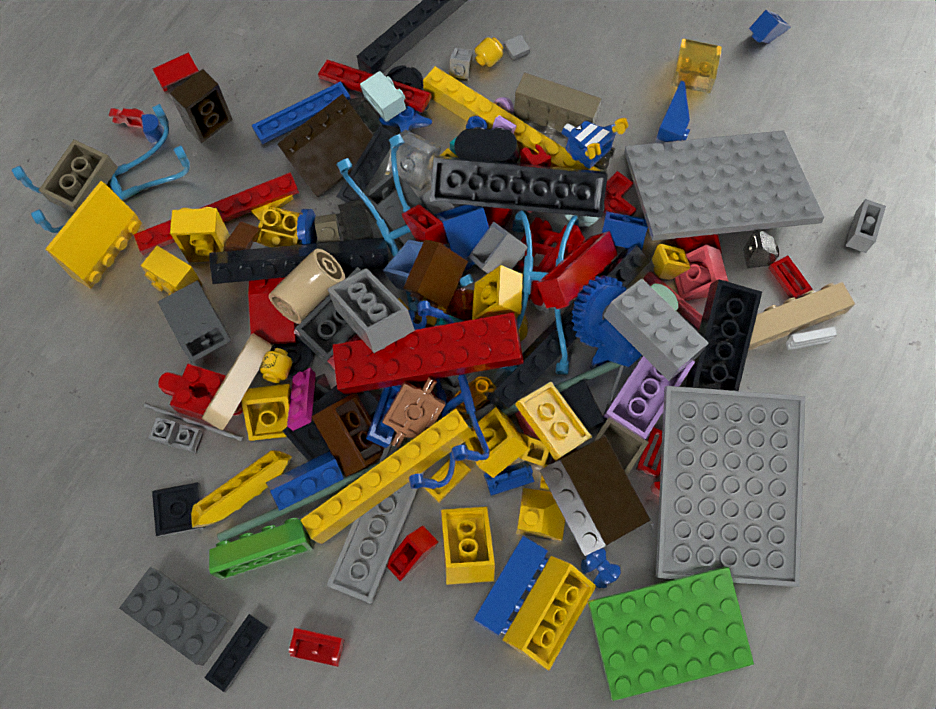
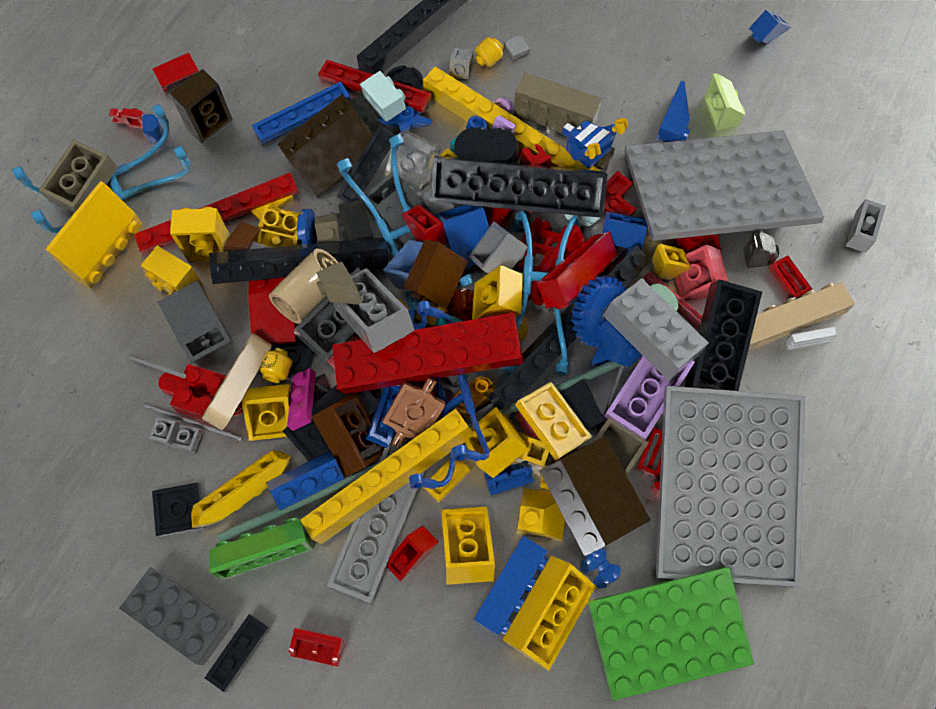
(162, 368): none -> light grey axle
(338, 285): none -> dark tan slope
(696, 65): clear yellow piece -> none
(723, 103): none -> yellowish green slope

